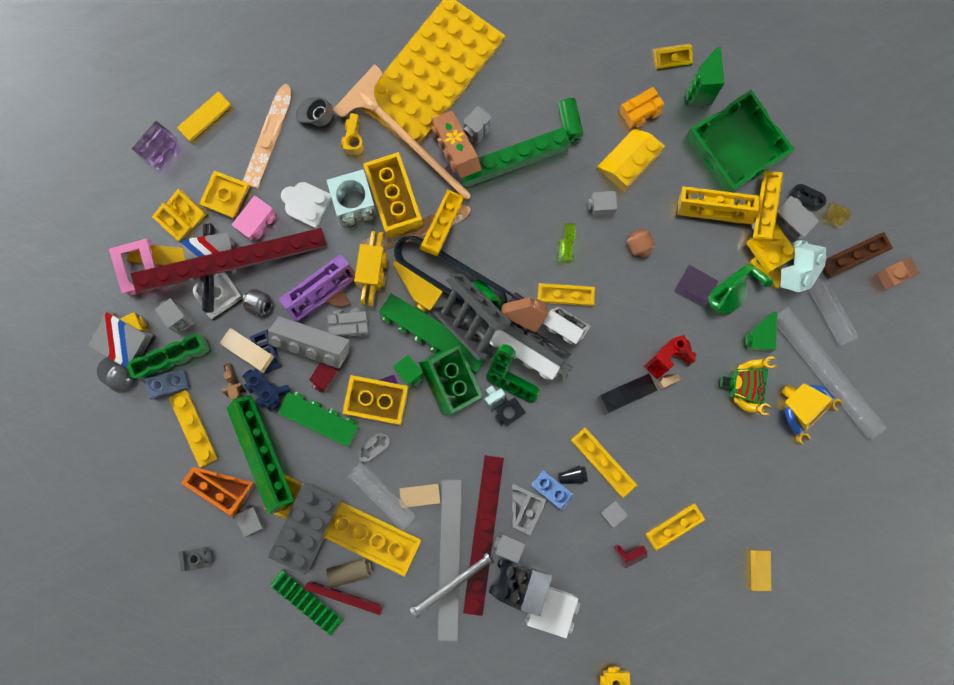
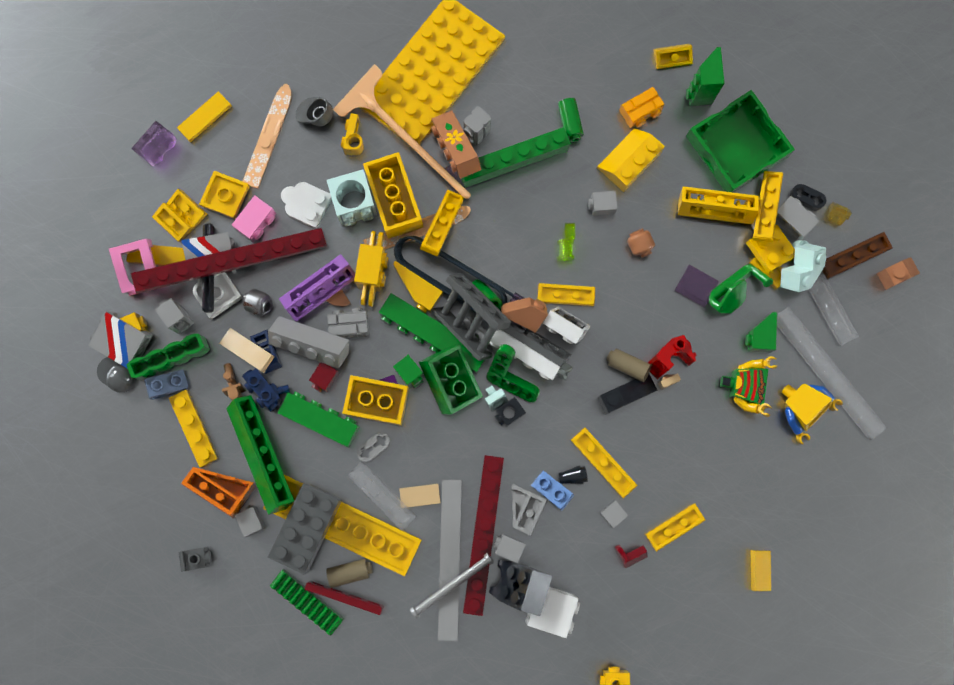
(629, 364): none -> dark tan brick

